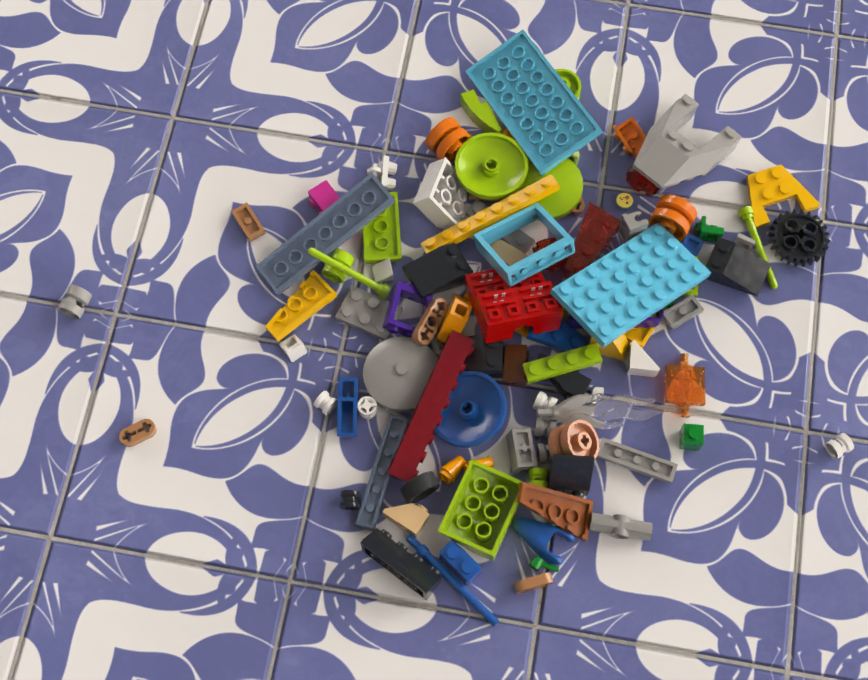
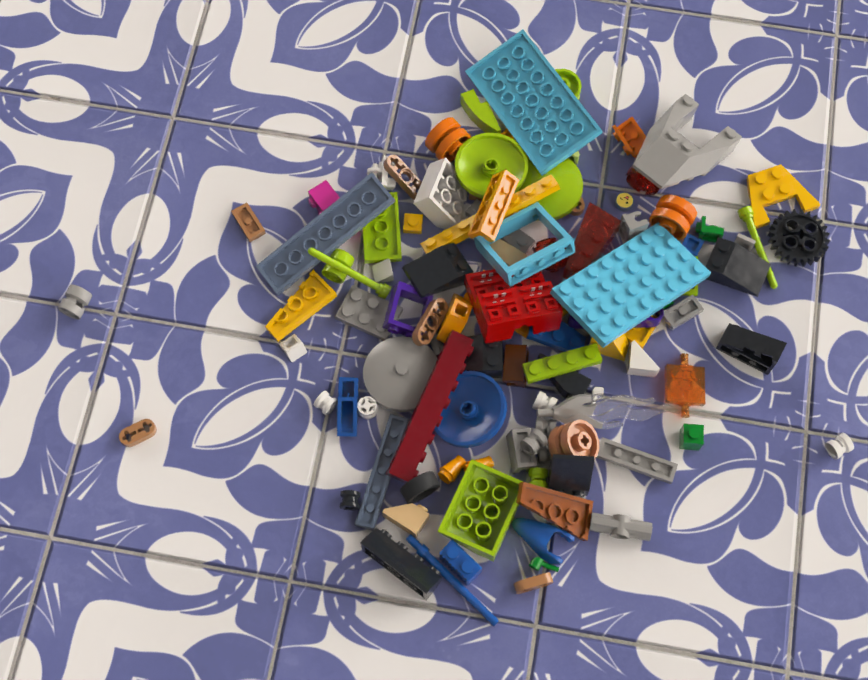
(392, 170): none -> medium nougat beam
(413, 223): none -> yellow plate
(494, 206): none -> light orange fence
(534, 442): none -> light grey wheel
(751, 347): none -> black wedge

